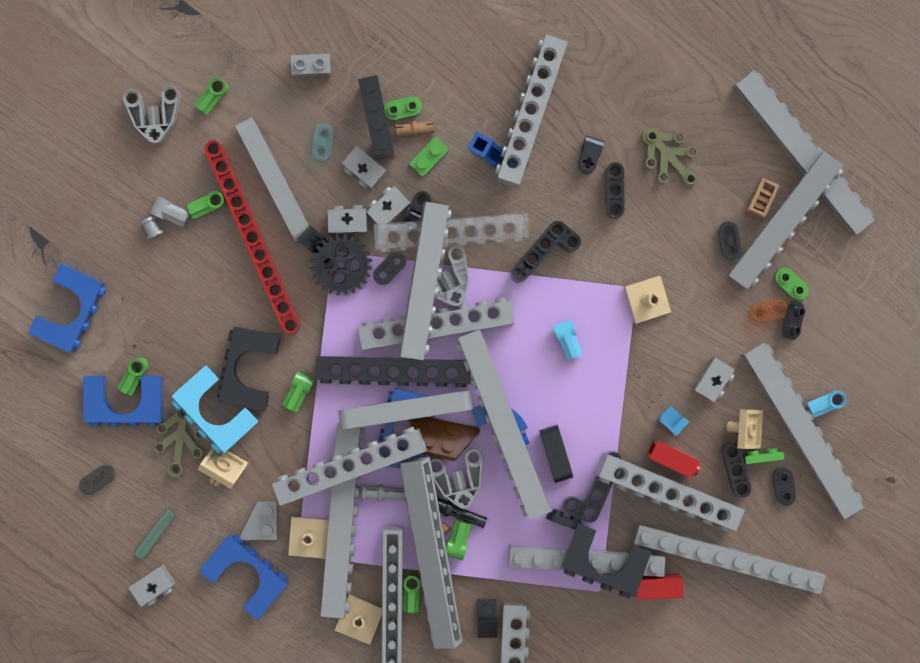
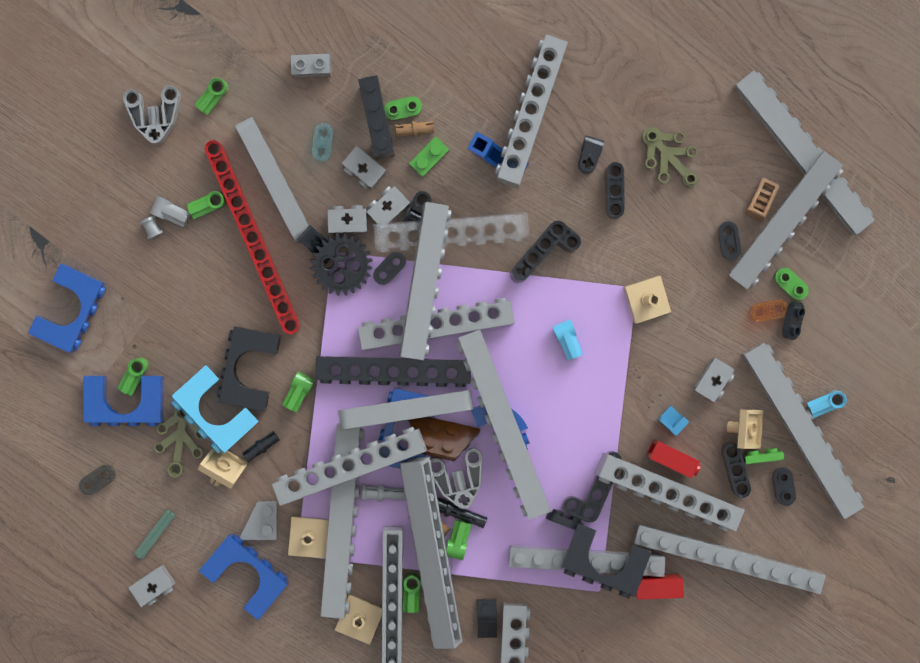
(260, 446): none -> black pin
(461, 272): light grey connector -> none
(556, 453): black beam -> none

